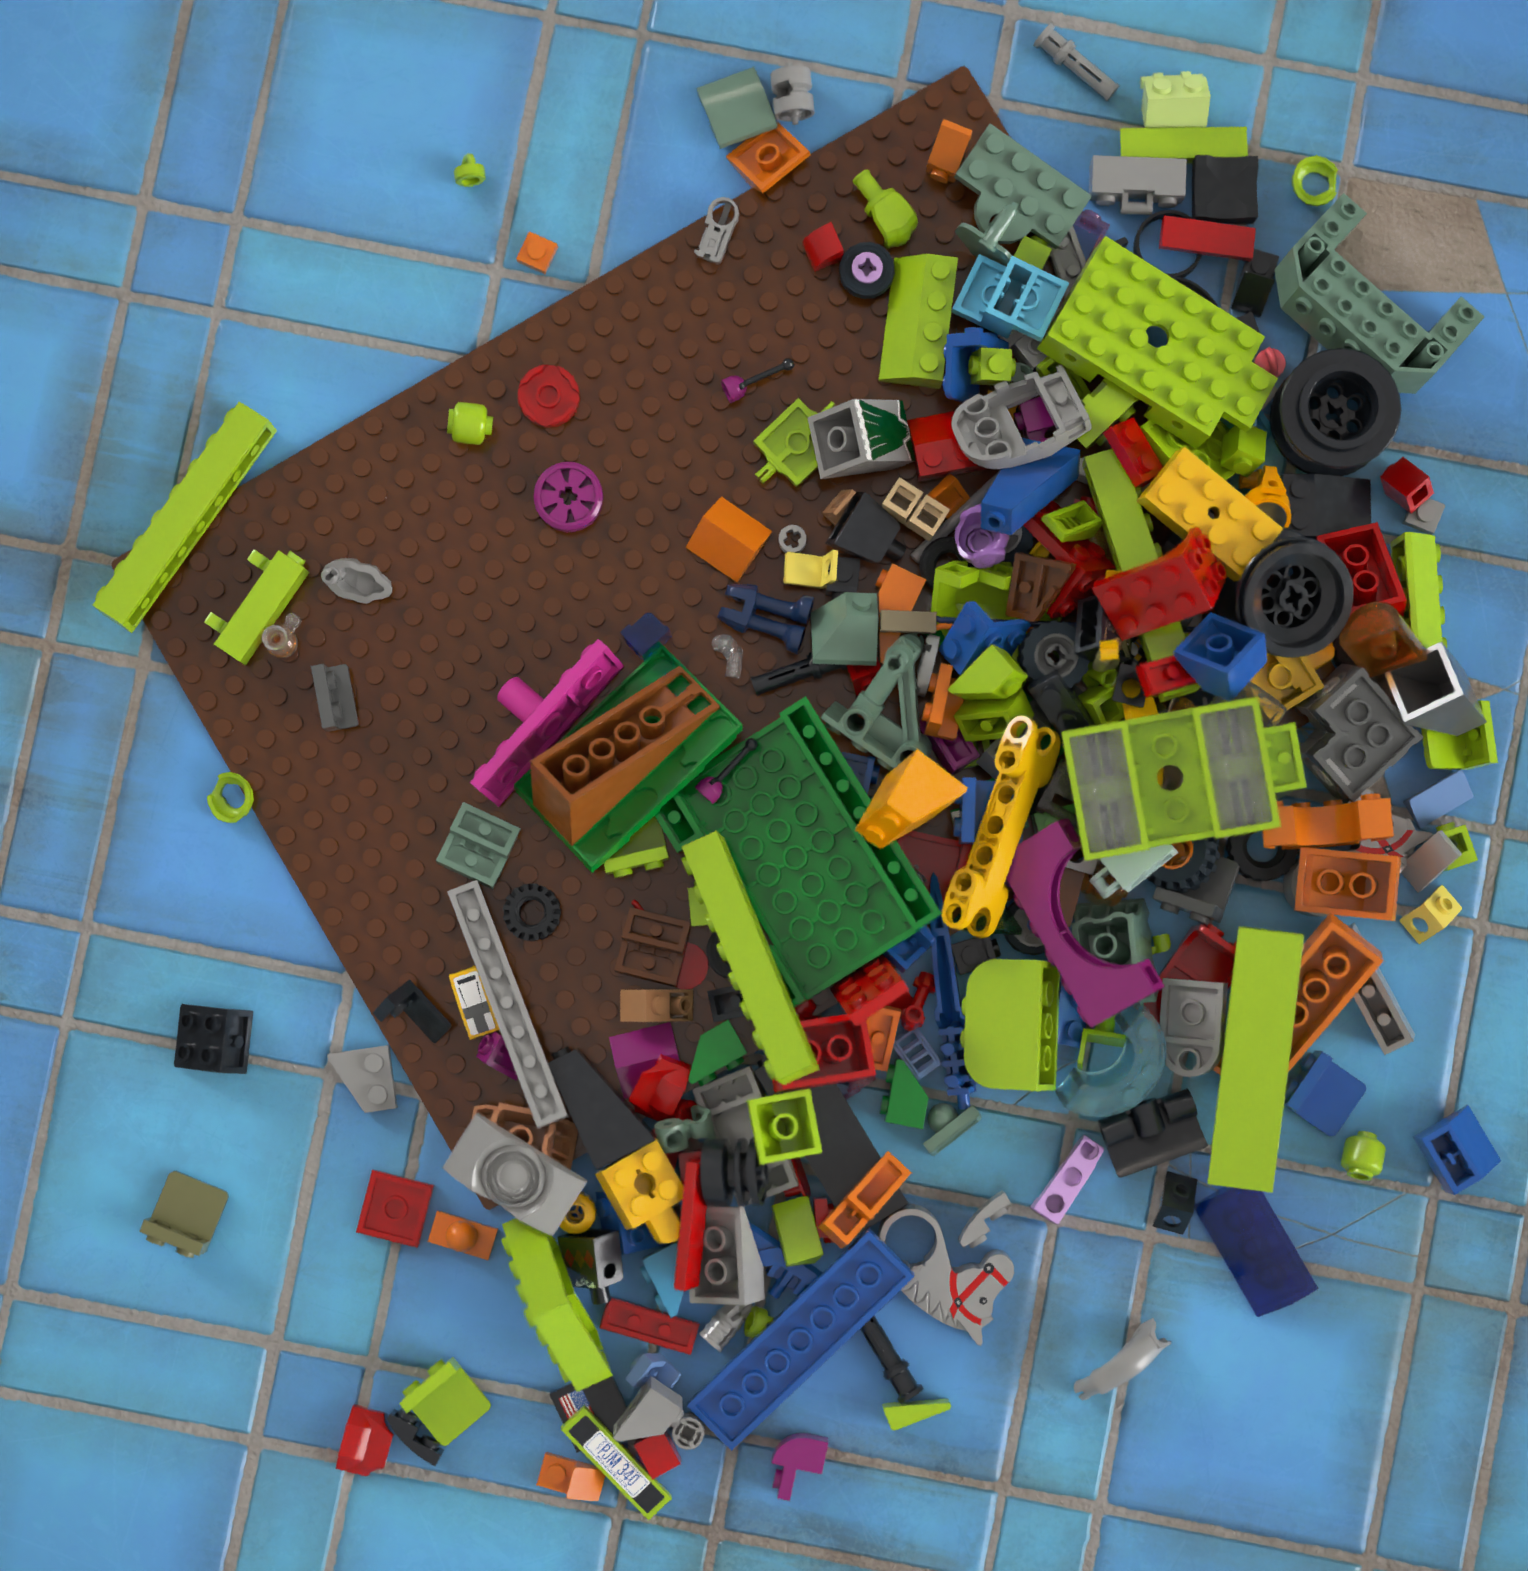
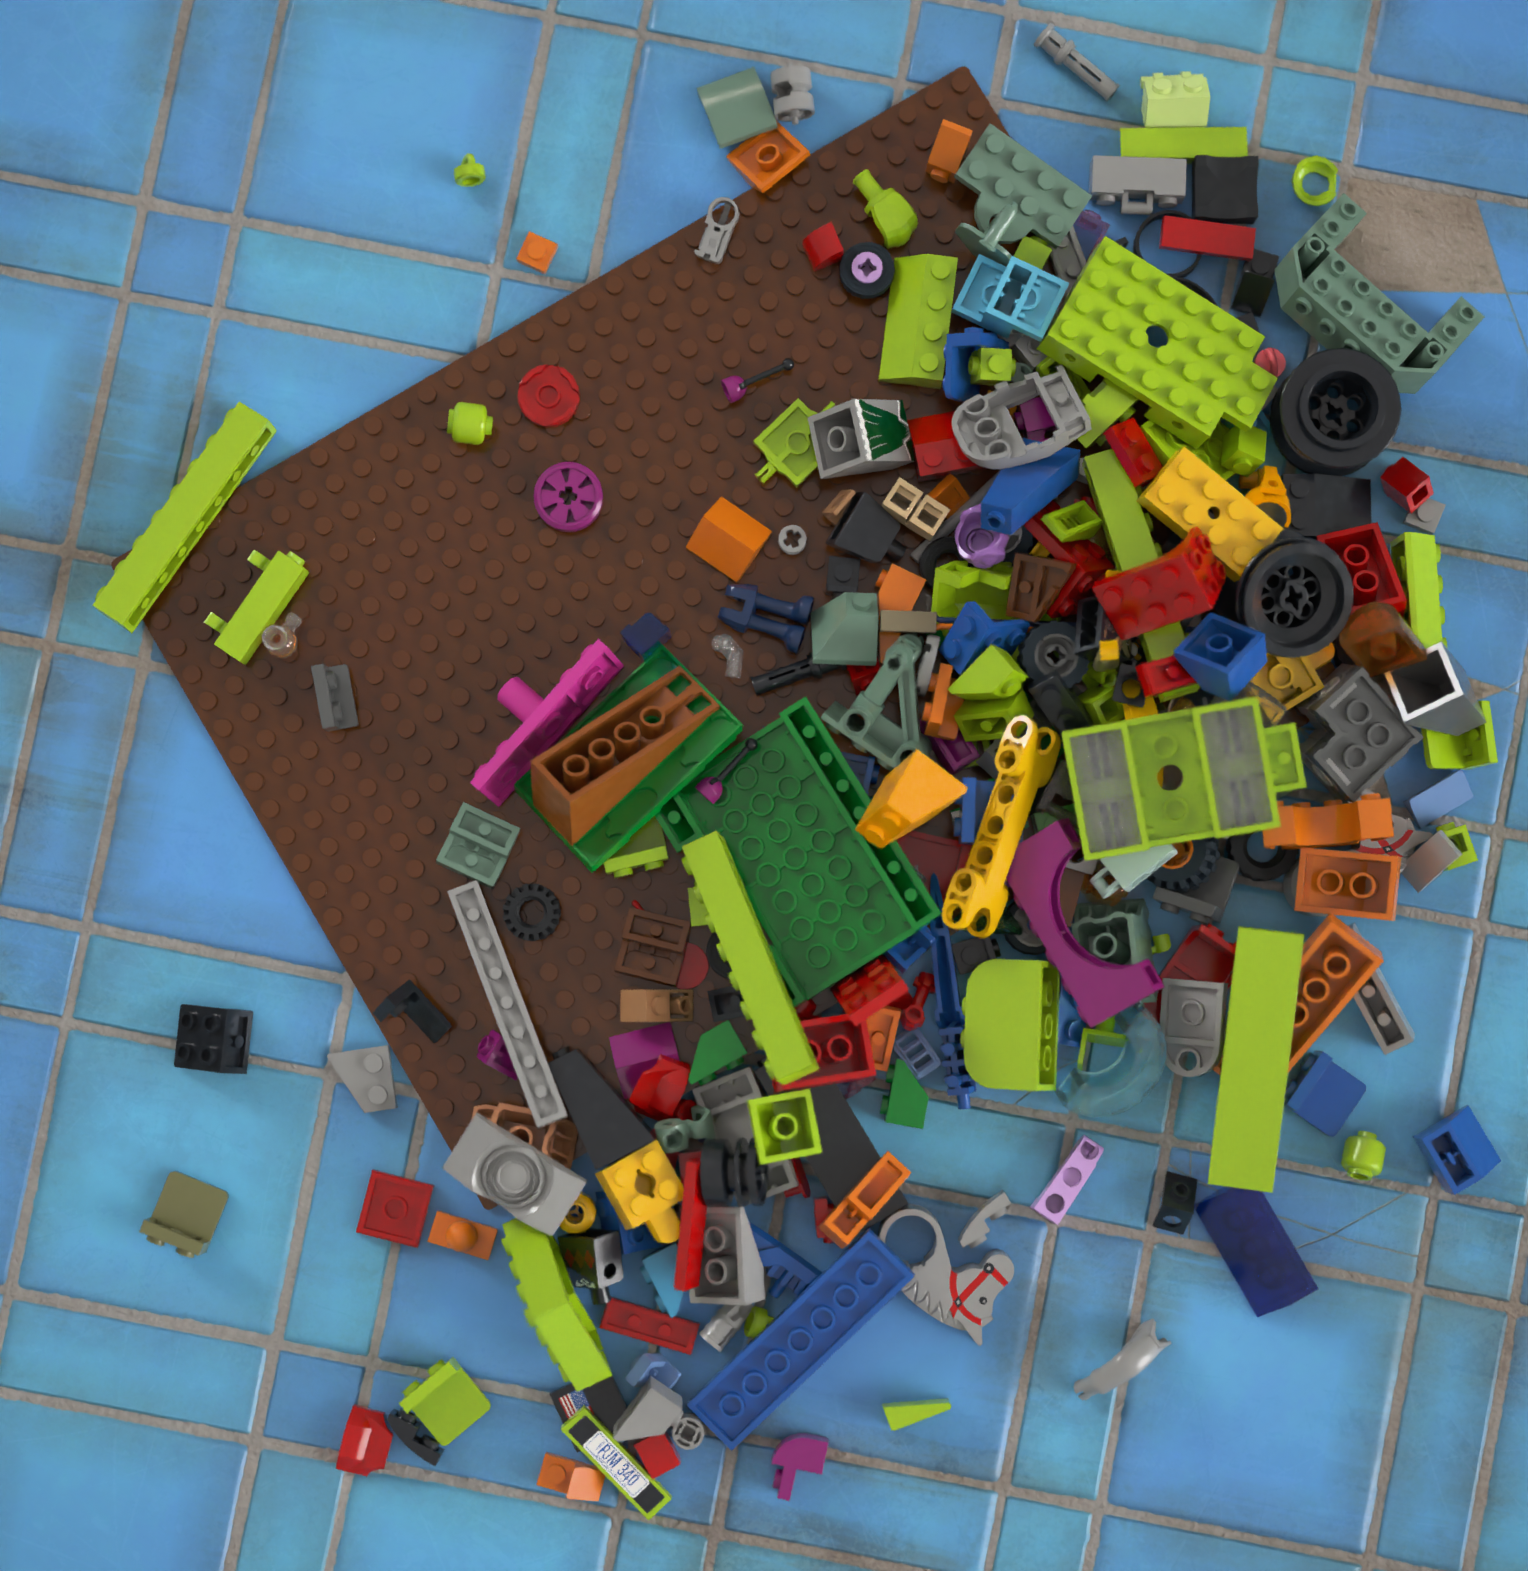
(219, 805): lime piece -> none
(356, 580): light grey arm -> none
(473, 1003): slope -> none
(797, 1231): lime slope -> none
(810, 569): light yellow bracket -> none
(894, 1367): black pin -> none
(948, 1125): sand green tile -> none
(1152, 1133): black panel -> none
(1436, 910): light yellow bracket -> none

